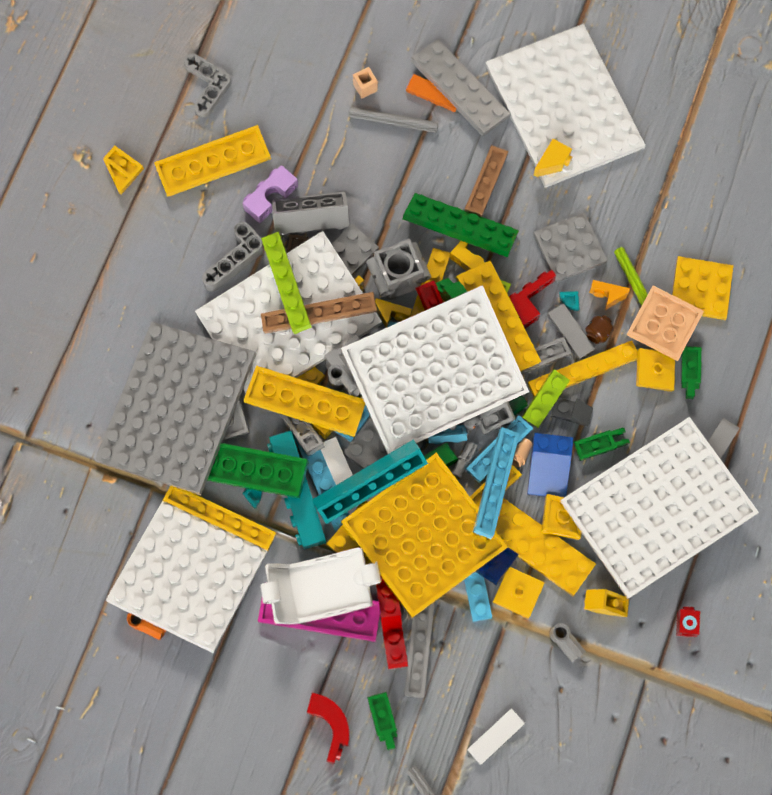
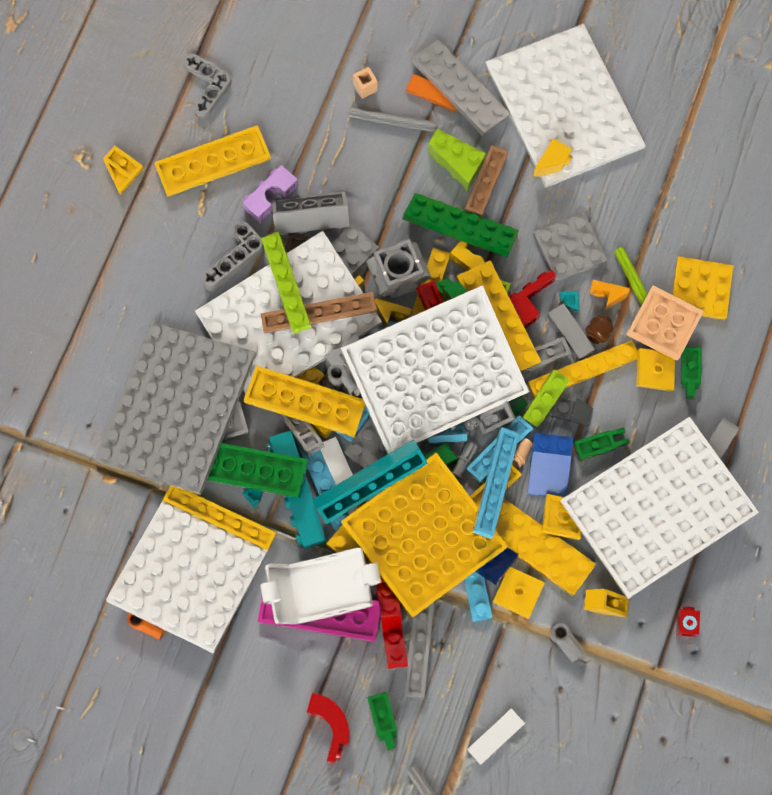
(456, 157): none -> lime wedge

